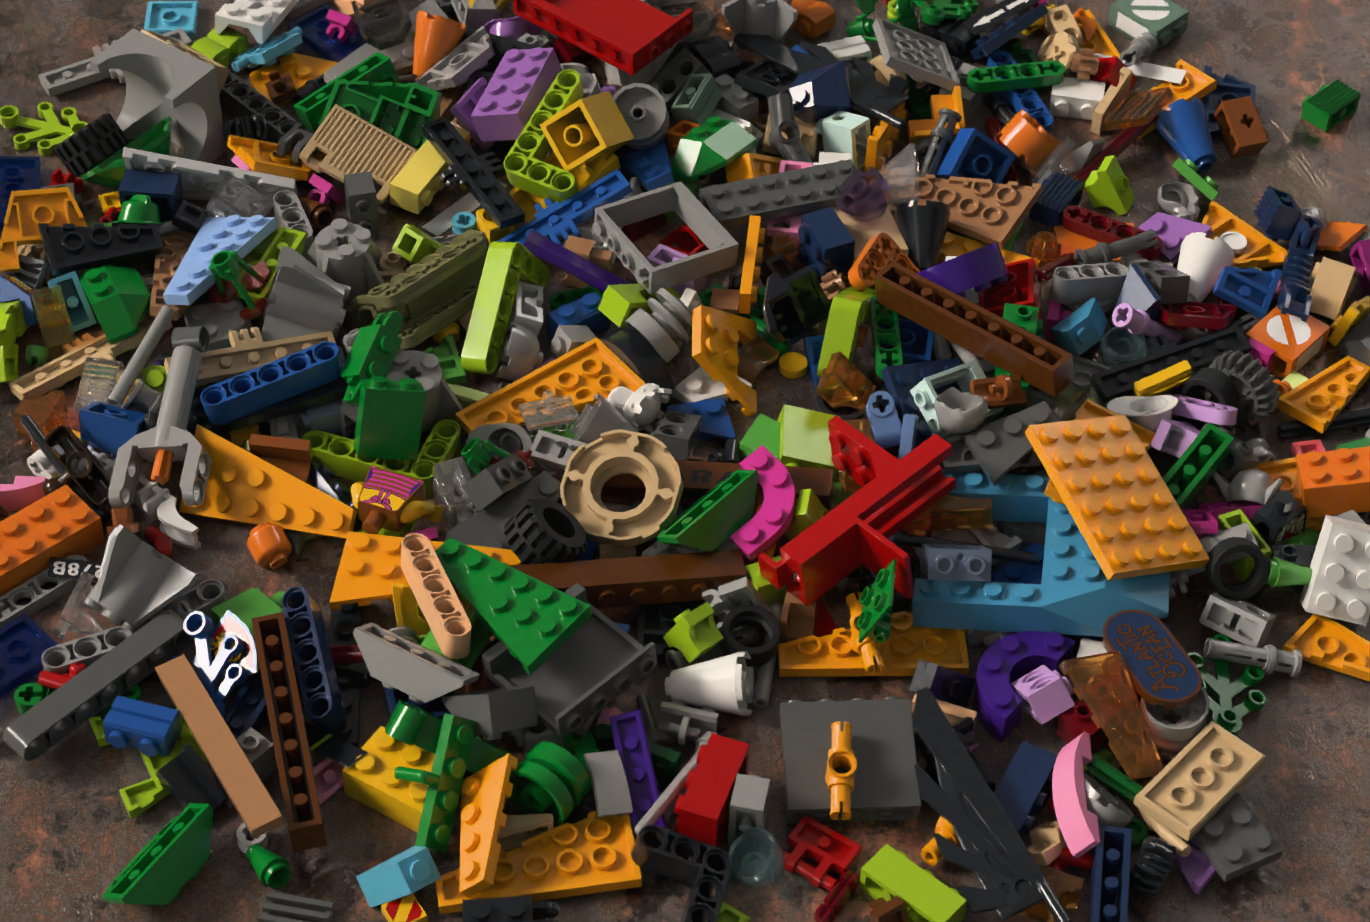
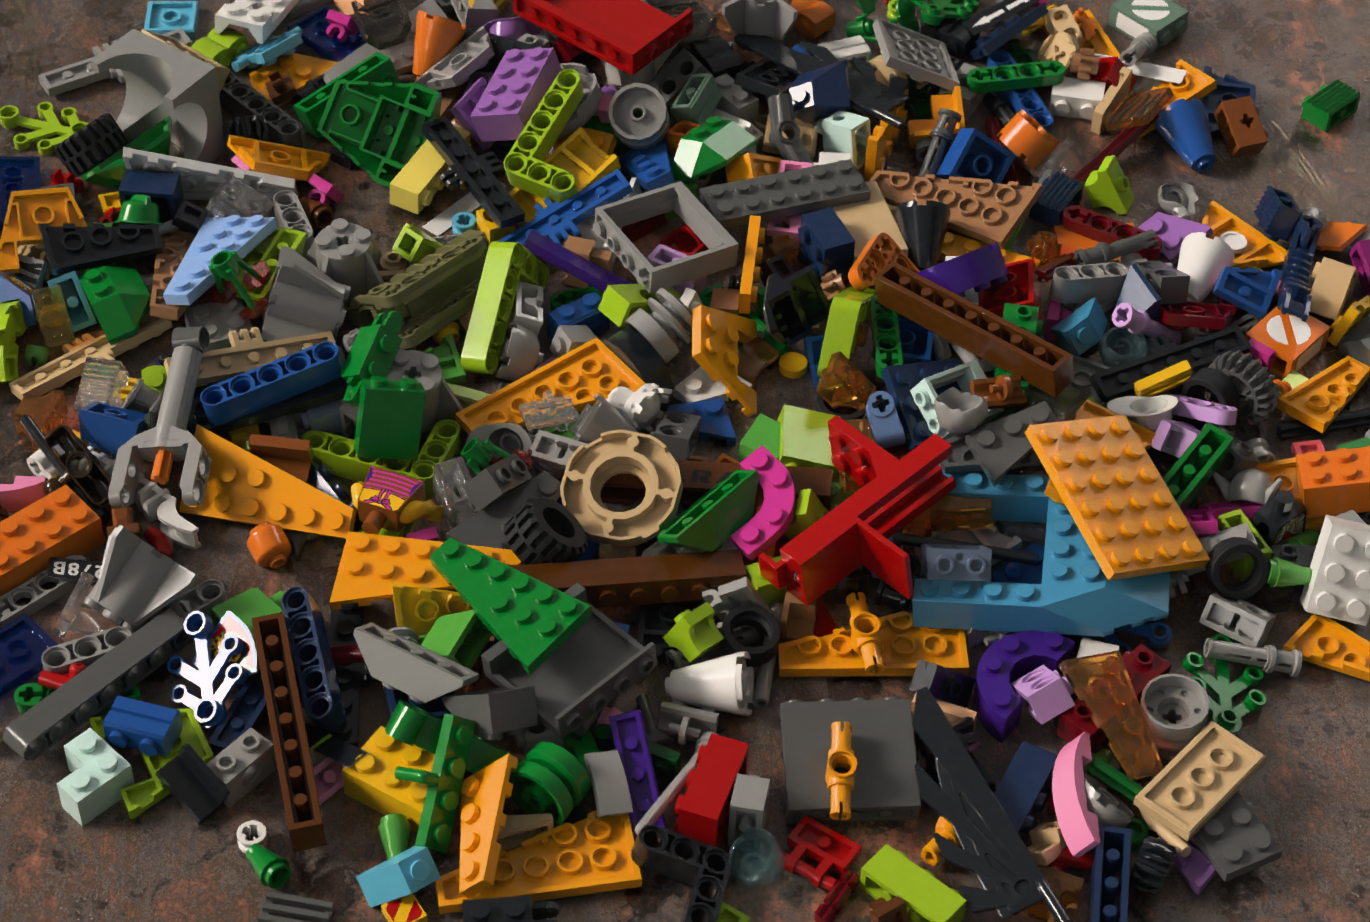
(94, 779): none -> light aqua brick
(141, 356): light grey piece -> none
(166, 860): green wedge -> none
(219, 746): medium nougat tile -> none
(295, 141): dark grey piece -> none
(355, 148): tan window -> none
(361, 201): dark grey brick -> none
(394, 834): none -> bright green cone
(436, 596): light nougat beam -> none
(586, 130): yellow slope -> none
(730, 453): black arm -> none
(864, 195): cylinder -> none
(877, 606): green hinge -> none
(903, 175): clear slope -> none
(908, 434): medium blue tile -> none
(1087, 152): light grey slope -> none
(1153, 659): tile -> none
(1188, 170): bright green wing -> none

